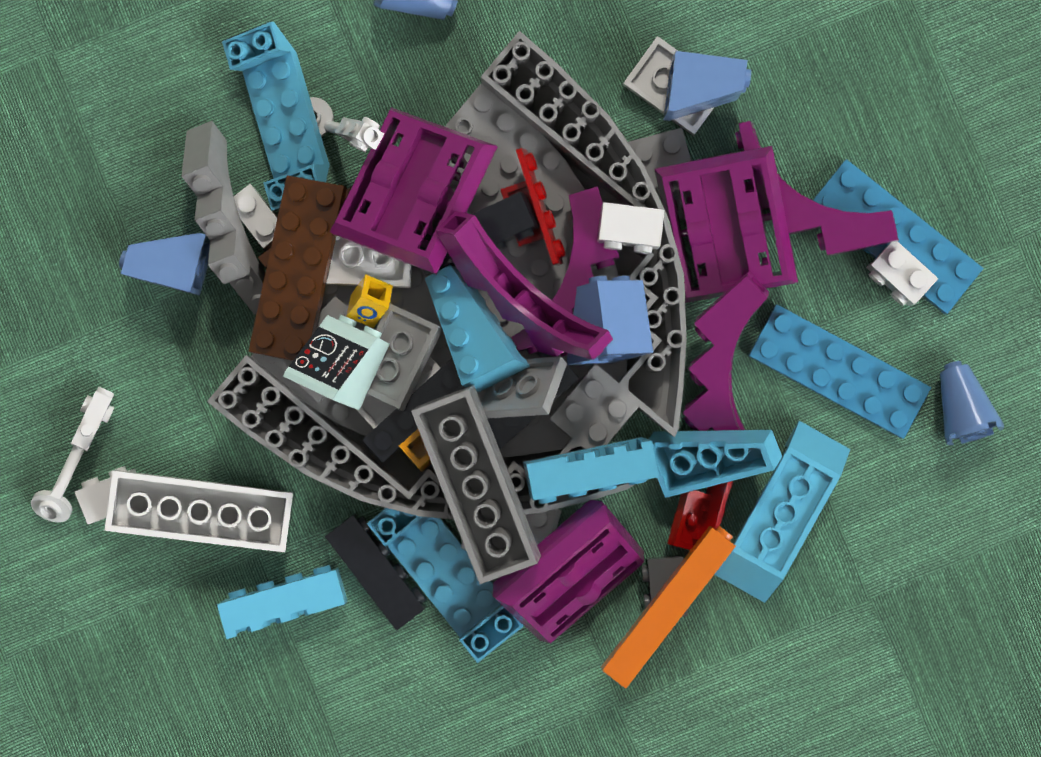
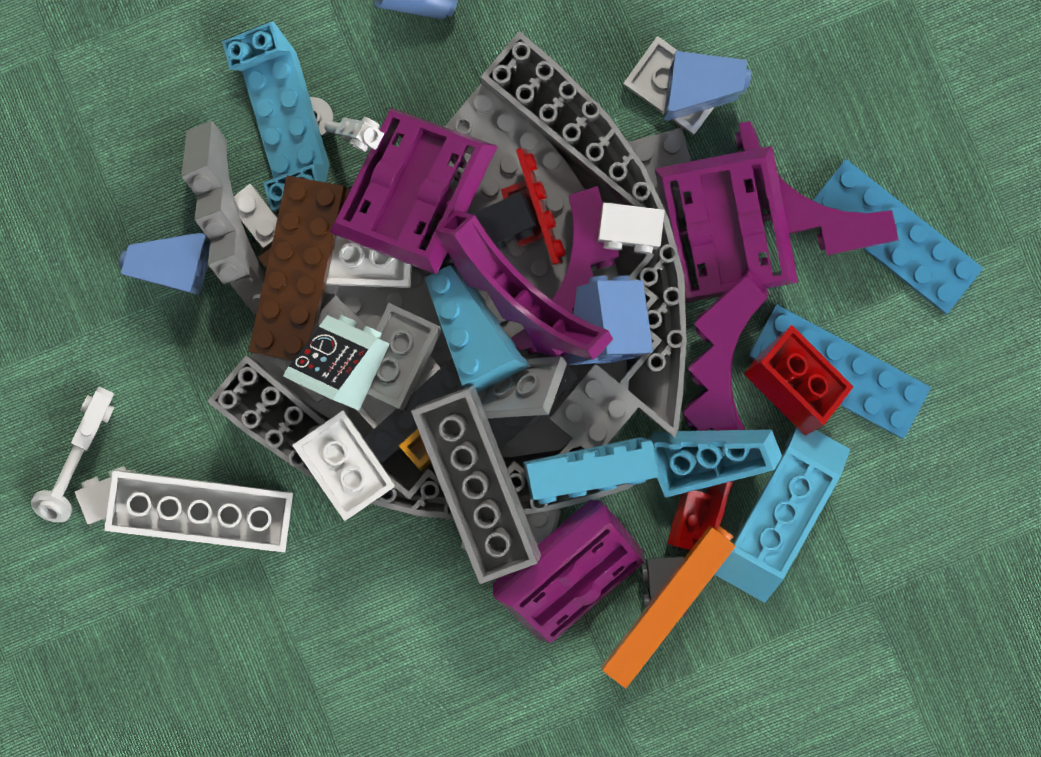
(281, 601): medium azure wedge -> none
(344, 465): none -> white plate
(369, 301): yellow brick -> none
(376, 572): black brick -> none
(447, 578): medium azure slope -> none
(799, 380): none -> red slope
(901, 274): white bracket -> none
(965, 405): medium blue cone -> none

